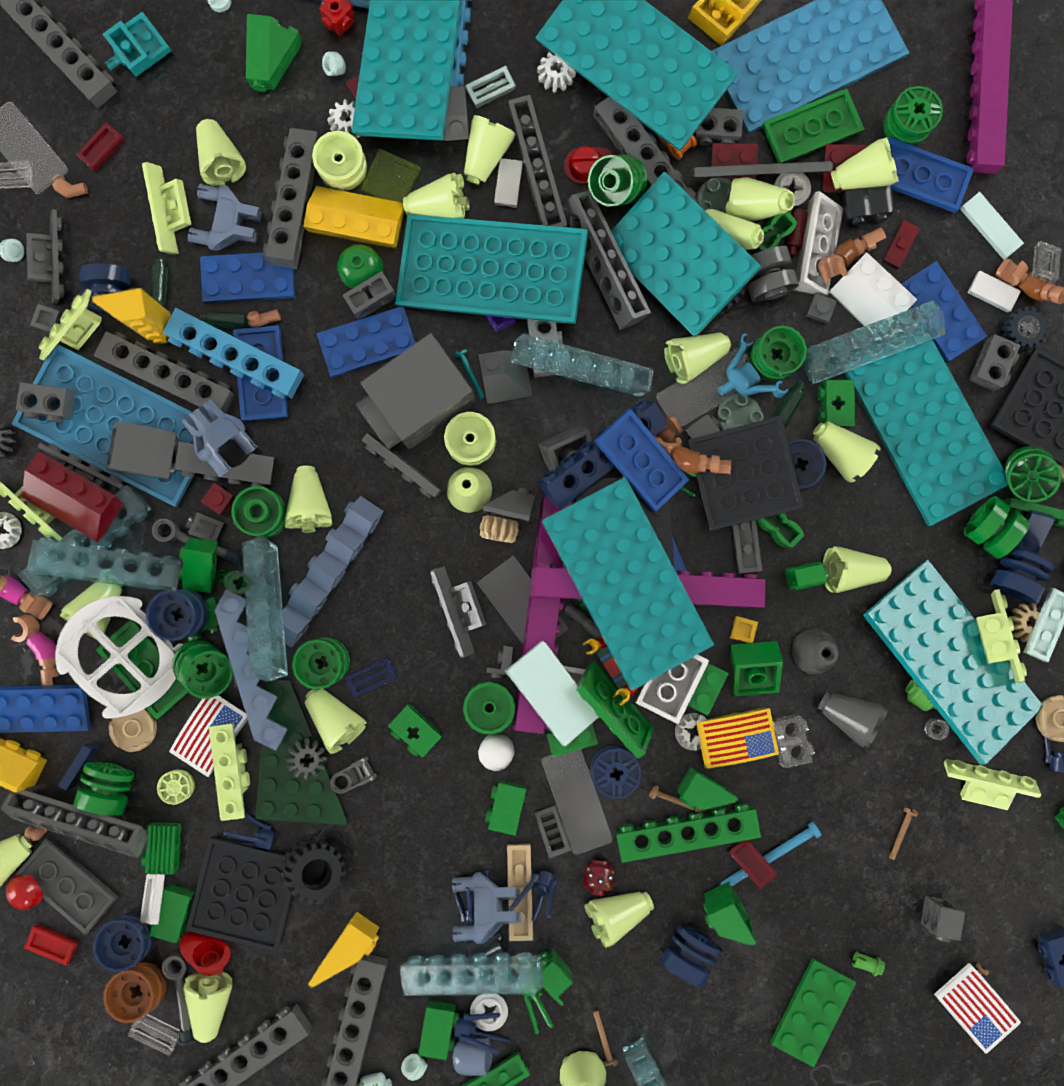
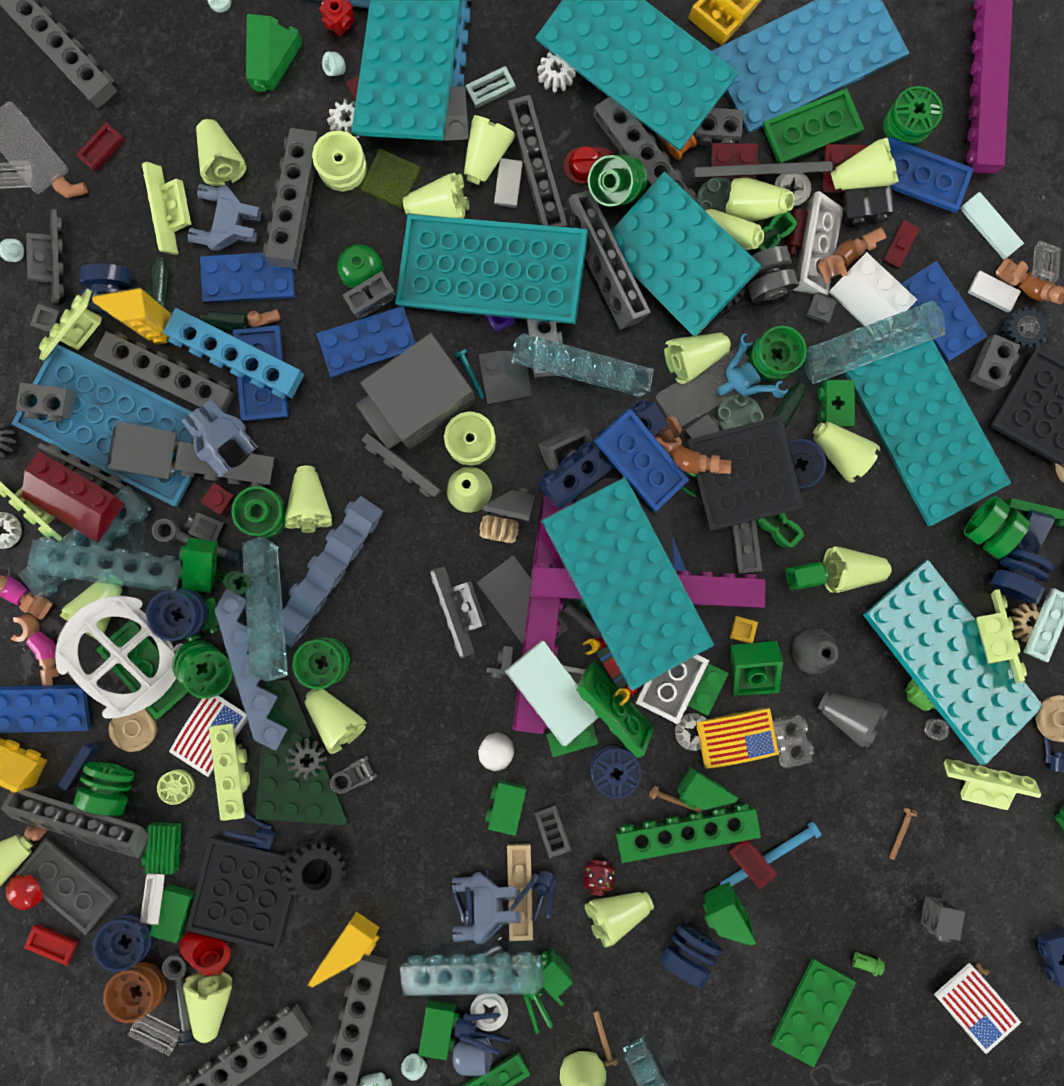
(135, 44): teal plate -> none
(352, 686): clear blue tile -> none
(354, 217): yellow slope -> none
(412, 718): green brick -> none
(486, 721): green wheel -> none
(577, 801): clear piece -> none
(1032, 474): green wheel -> none

